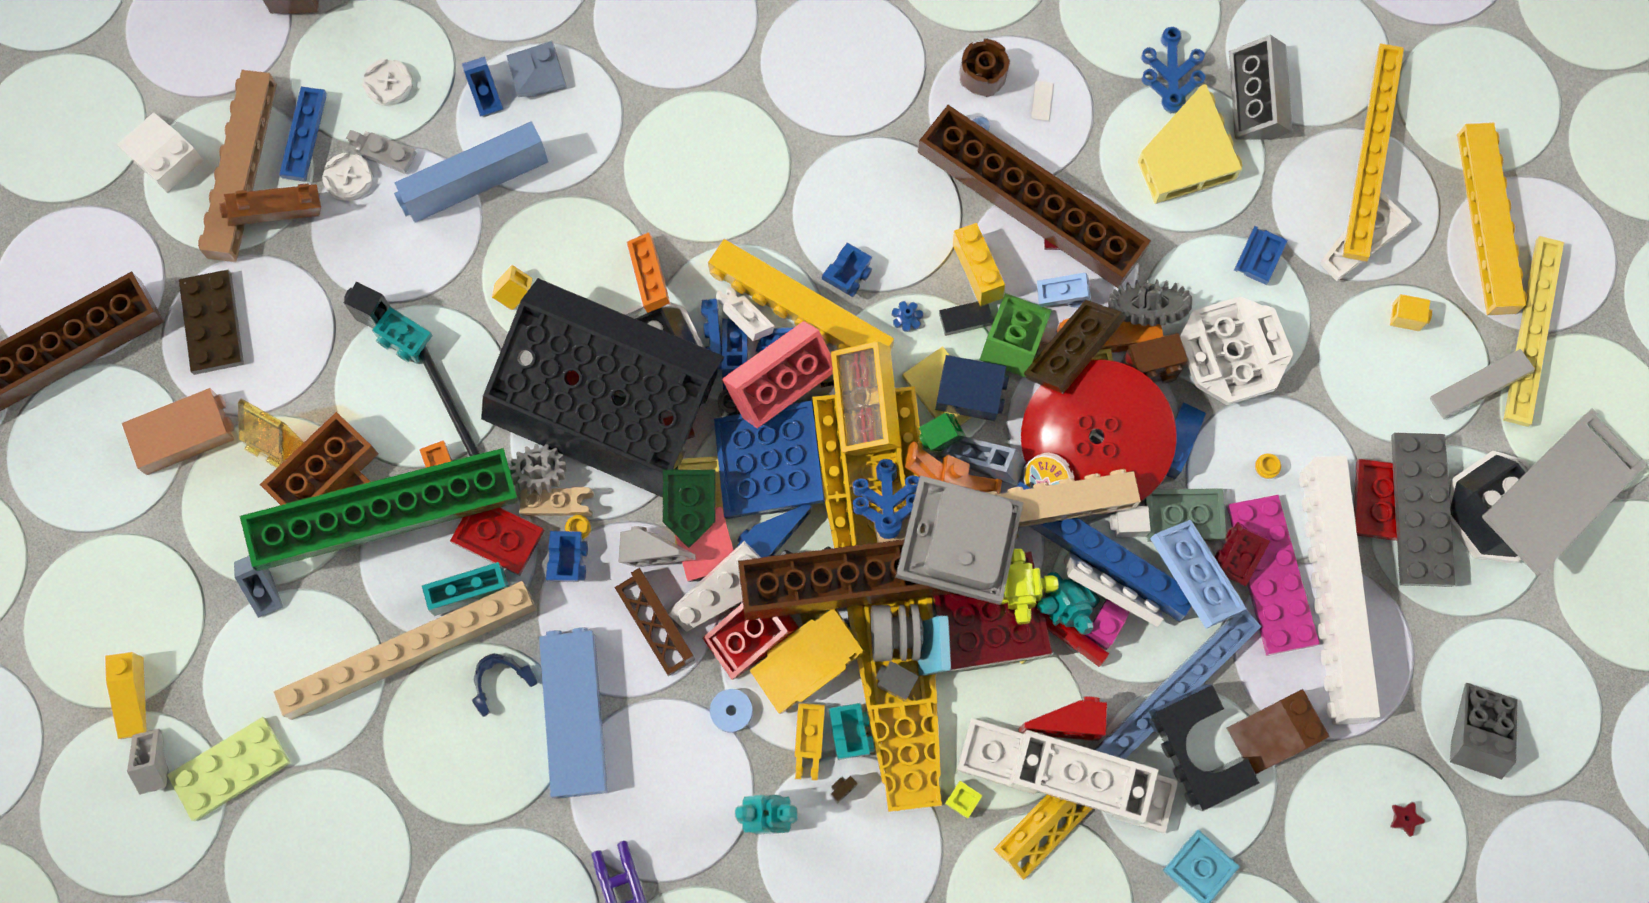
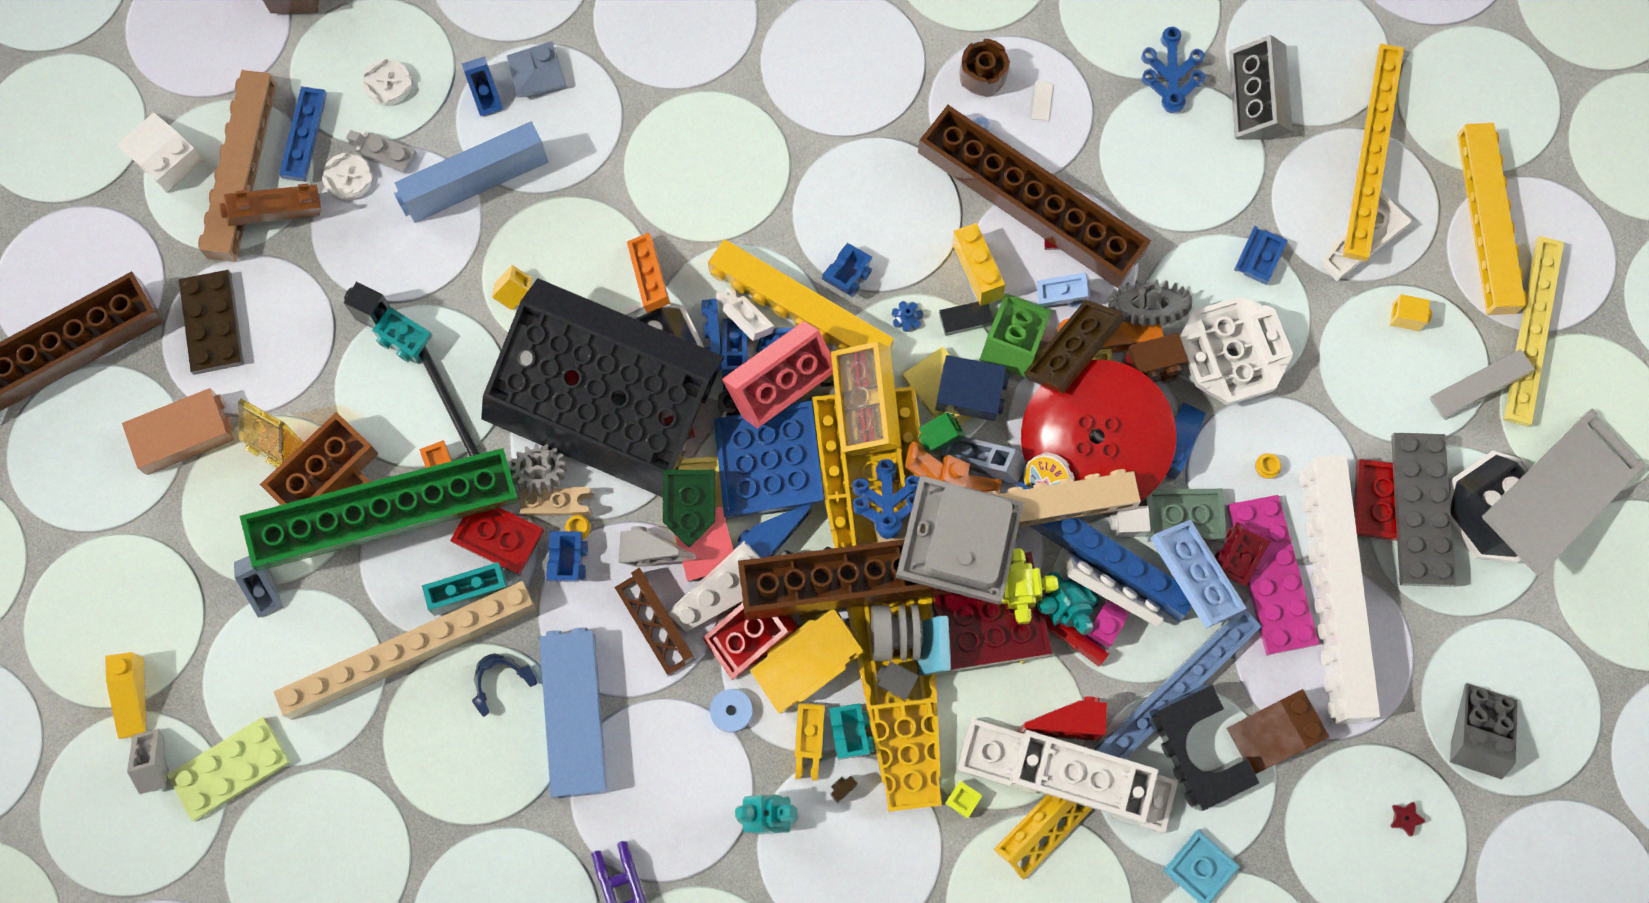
(1190, 151): light yellow slope -> none

